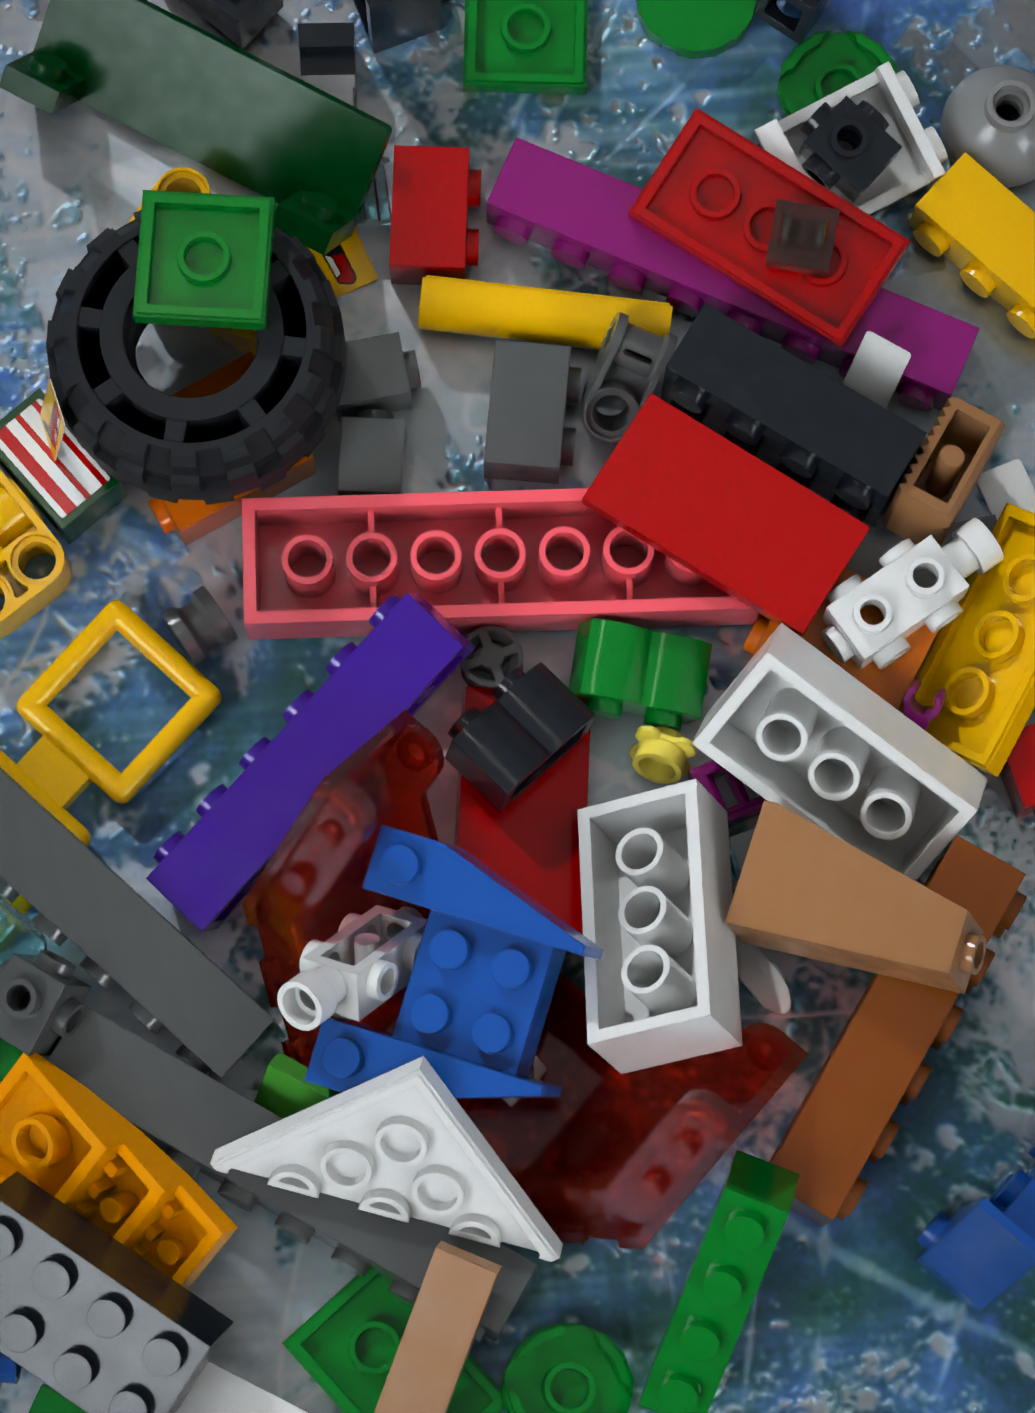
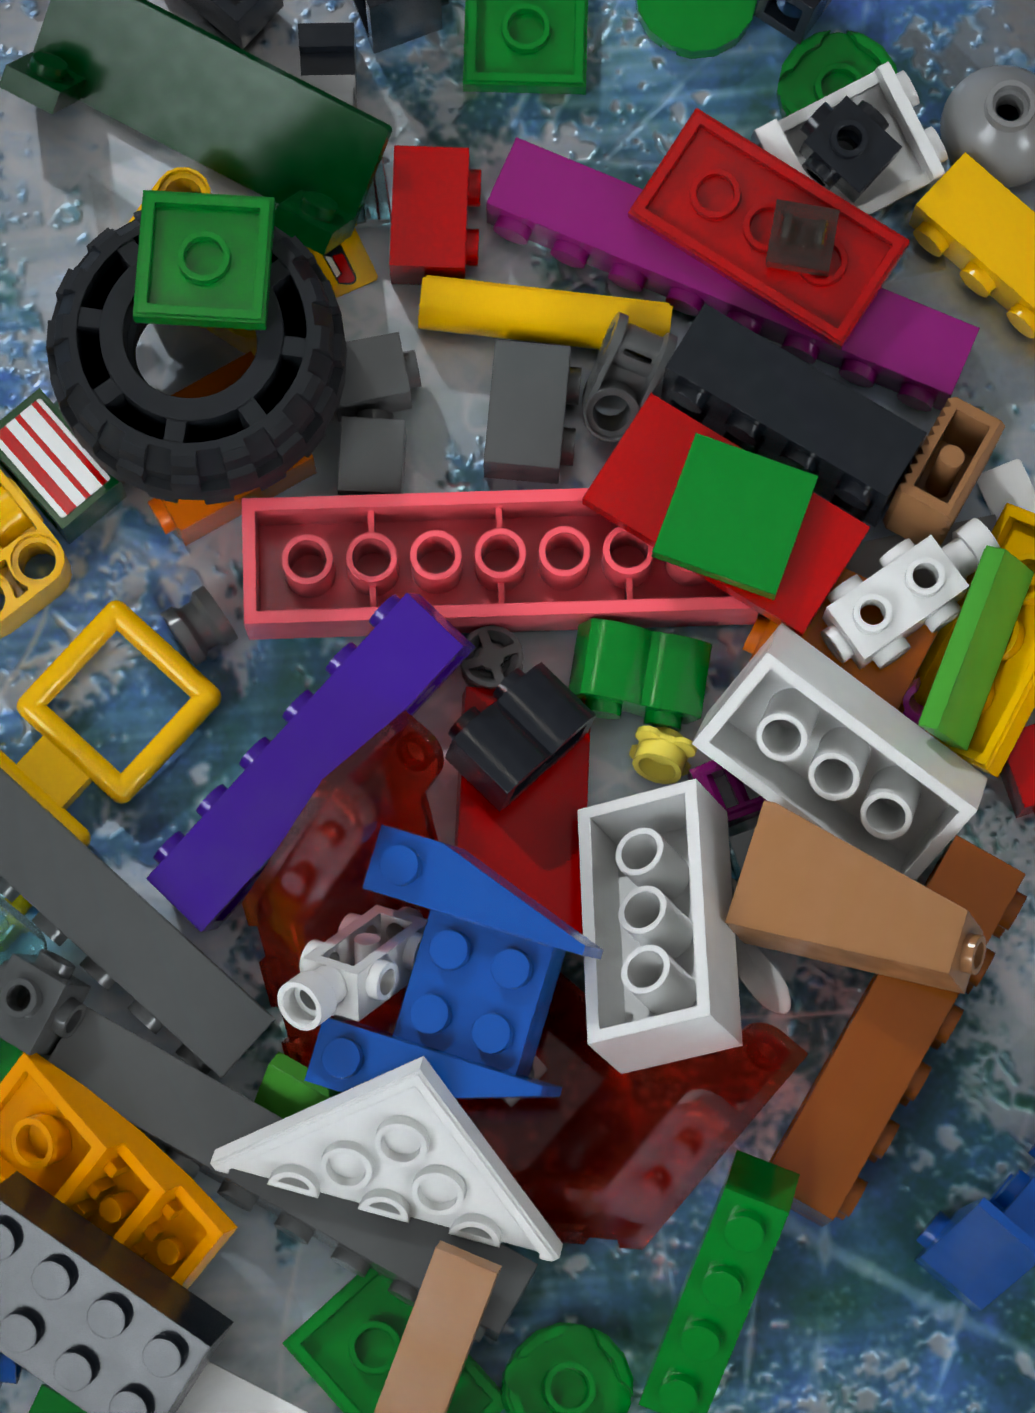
(52, 420): sticker -> none
(734, 516): none -> green tile
(877, 368): white sticker -> none
(976, 647): none -> bright green tile

